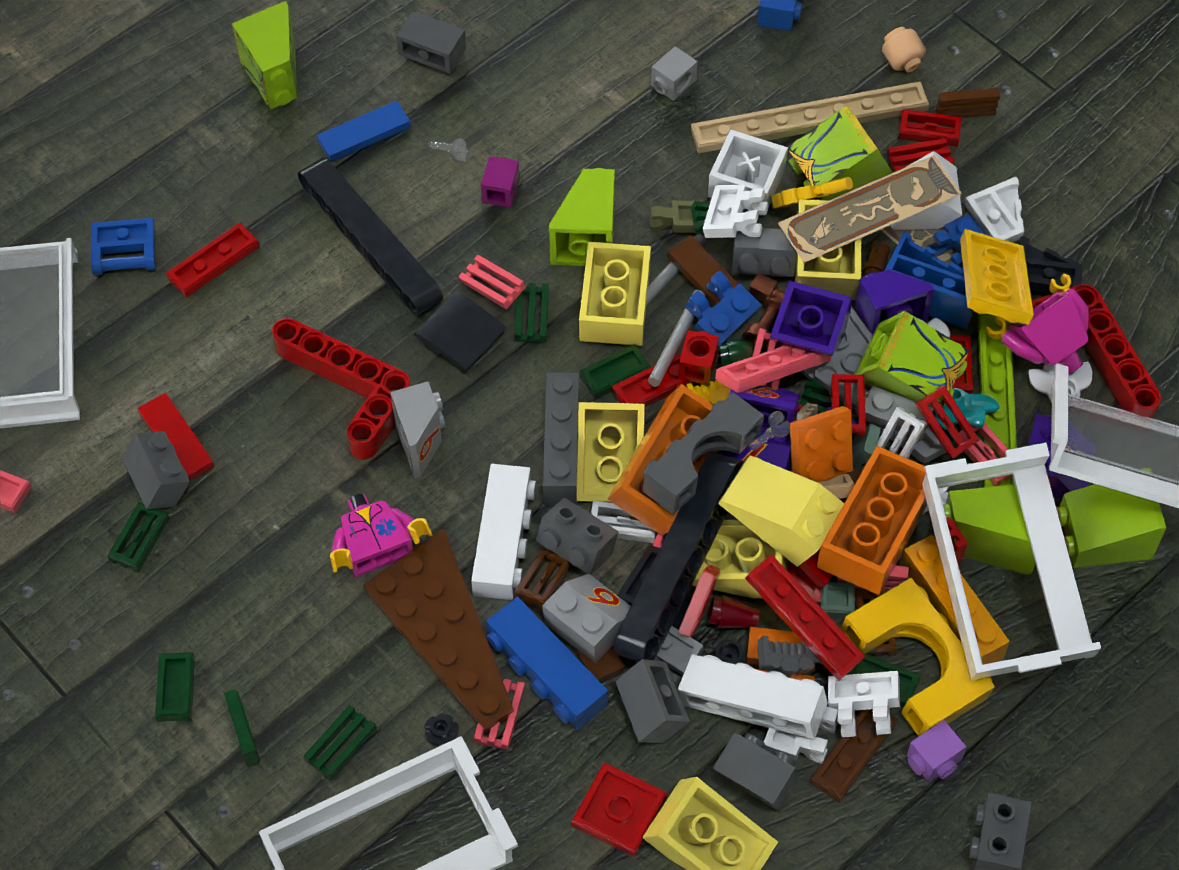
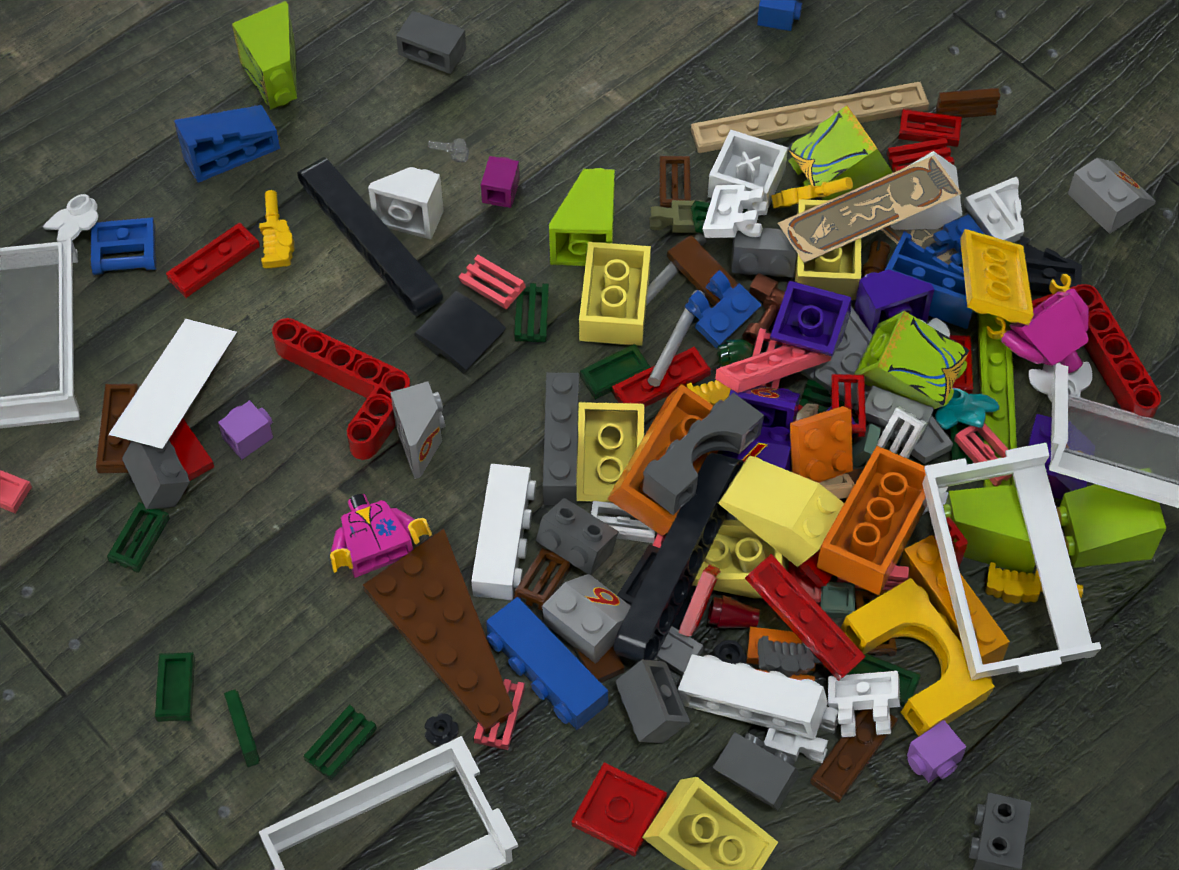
(77, 216): none -> white plate
(110, 447): none -> reddish brown tile
(173, 384): none -> white sticker
(225, 140): none -> blue wedge
(246, 429): none -> medium lavender brick
(276, 235): none -> yellow piece
(363, 131): blue tile -> none
(409, 201): none -> white slope
(674, 73): light grey brick -> none
(674, 161): none -> reddish brown tile
(698, 368): red brick -> none
(774, 429): clear hand -> none
(903, 49): light nougat head -> none
(931, 399): red tile -> none
(1014, 585): none -> yellow piece
(1108, 194): none -> light grey slope

